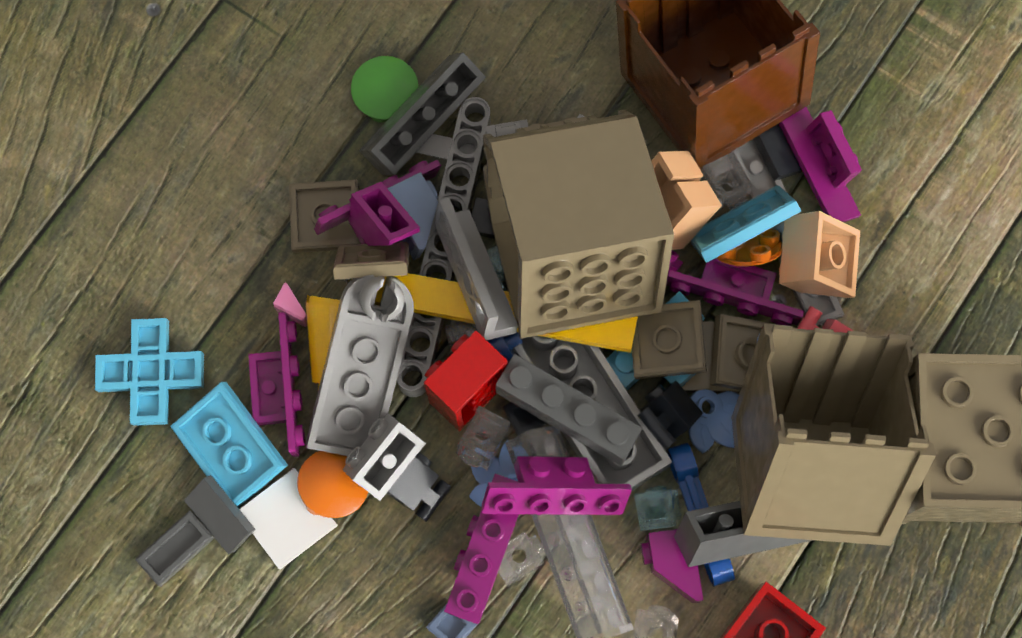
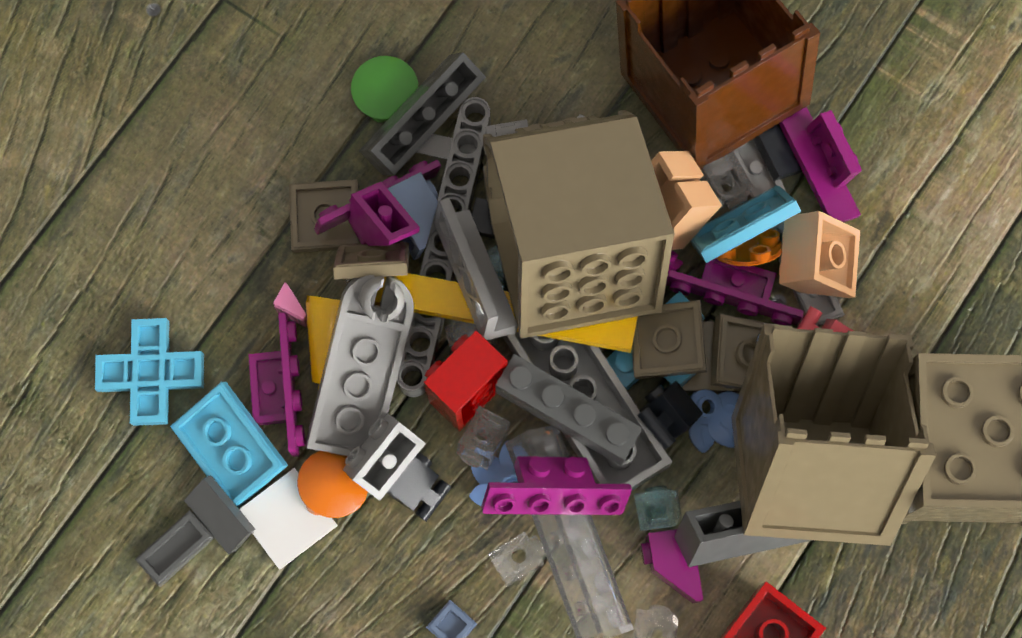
(480, 562): magenta bracket -> none
(505, 344): dark blue tile -> none
(521, 419): black tile -> none
(687, 476): blue piece -> none

